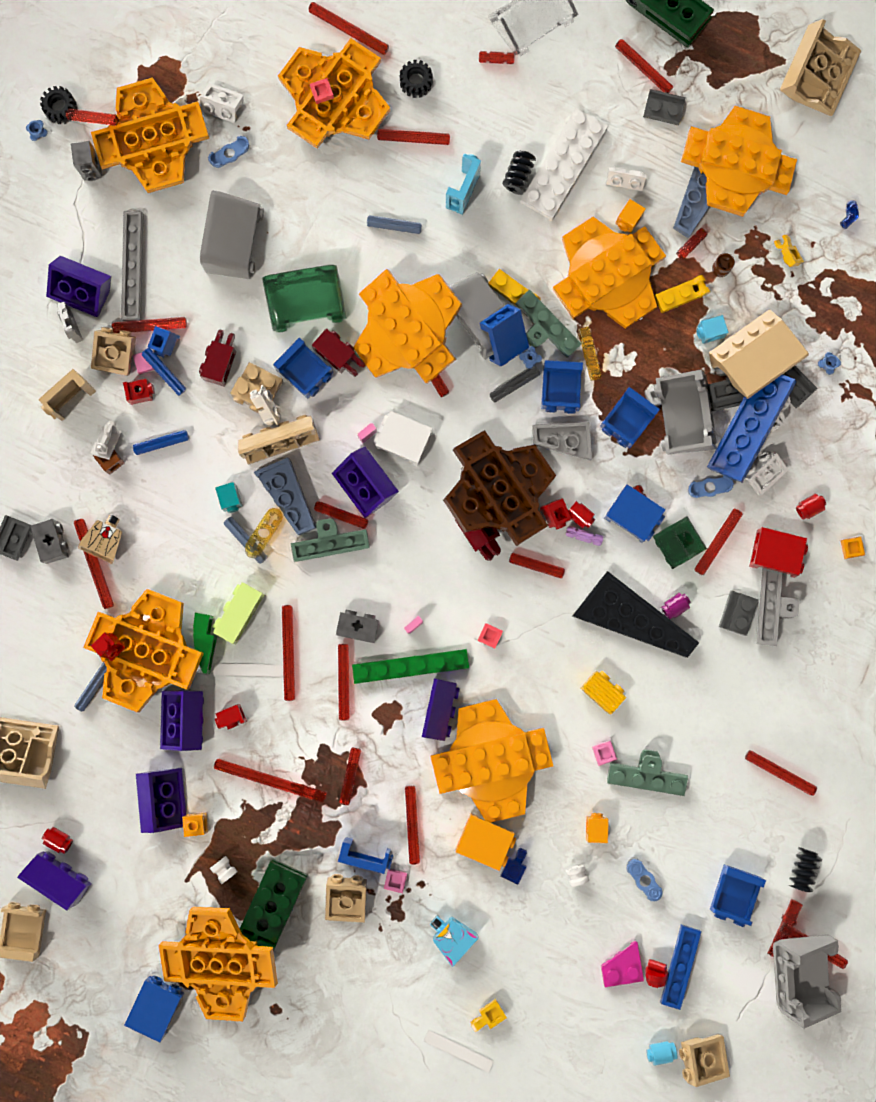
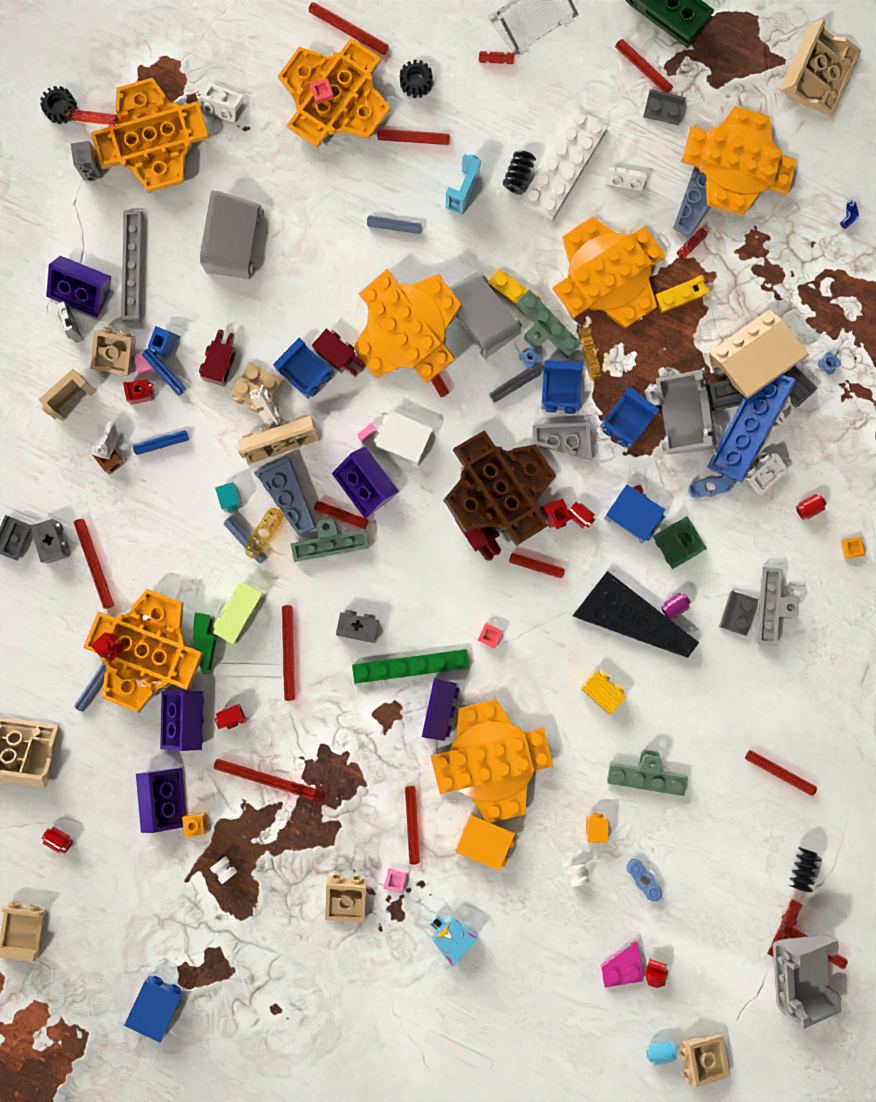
(32, 126): medium blue plate -> none
(55, 880): dark purple slope -> none
(102, 539): tan torso -> none
(149, 325): clear red axle -> none
(218, 963): light orange plate -> none
(240, 147): medium blue piece -> none
(285, 900): dark green hinge -> none
(304, 296): clear green windscreen -> none
(343, 681): clear red axle -> none
(350, 775): clear red axle -> none
(362, 860): blue panel -> none
(413, 625): bright pink tile -> none
(491, 1015): yellow plate -> none
(505, 334): blue panel -> none
(514, 868): clear blue plate -> none
(583, 535): lavender axle -> none
(604, 753): bright pink tile -> none
(630, 216): light orange brick -> none
(680, 967): blue plate -> none
(712, 329): medium azure brick -> none
(718, 541): clear red axle -> none
(723, 261): reddish brown wheel -> none
(736, 895): blue panel -> none
(779, 551): red panel -> none
(790, 253): yellow plate -> none

